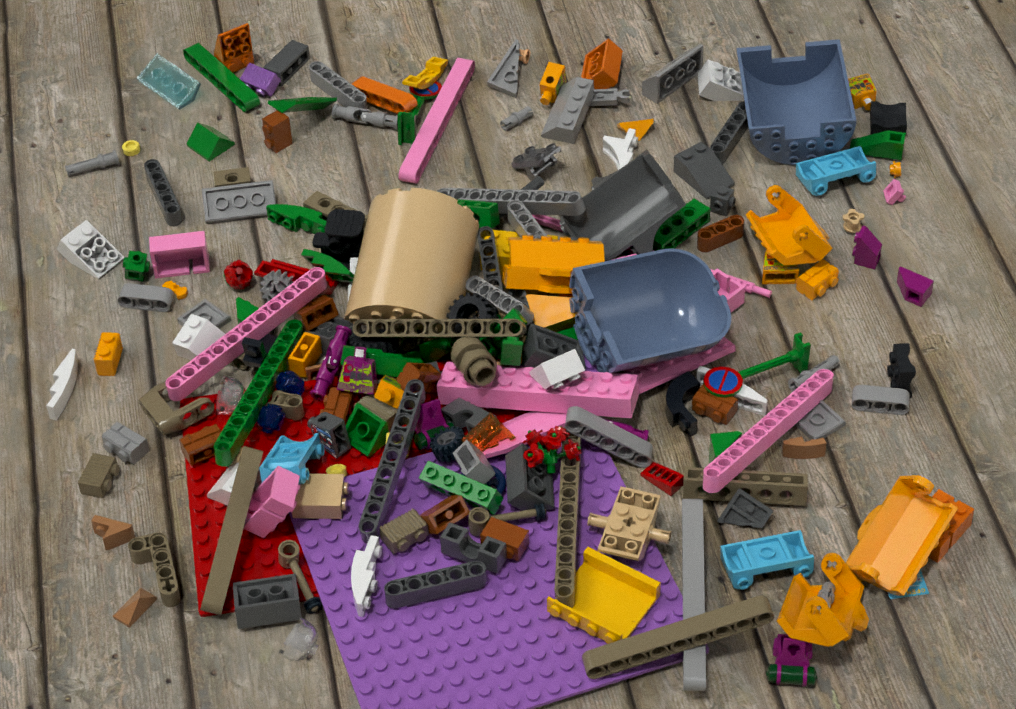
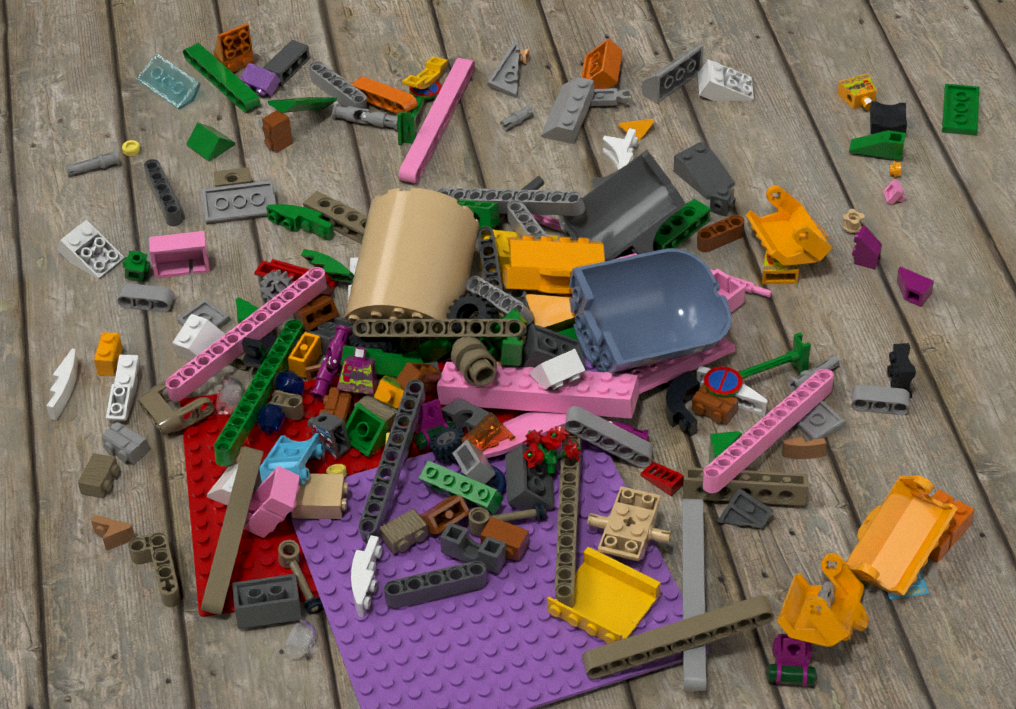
(124, 388): none -> white slope
(134, 607): medium nougat slope -> none
(180, 292): light orange piece -> none
(200, 445): dark orange brick -> none
(238, 275): red piece -> none
(342, 235): black piece -> none
(539, 158): flat silver shield -> none
(551, 82): light orange torso -> none
(730, 133): dark grey beam -> none
(764, 556): medium azure piece -> none
(797, 103): sand blue cylinder -> none
(817, 279): light orange brick -> none
(819, 171): medium azure piece -> none
(960, 109): none -> green tile

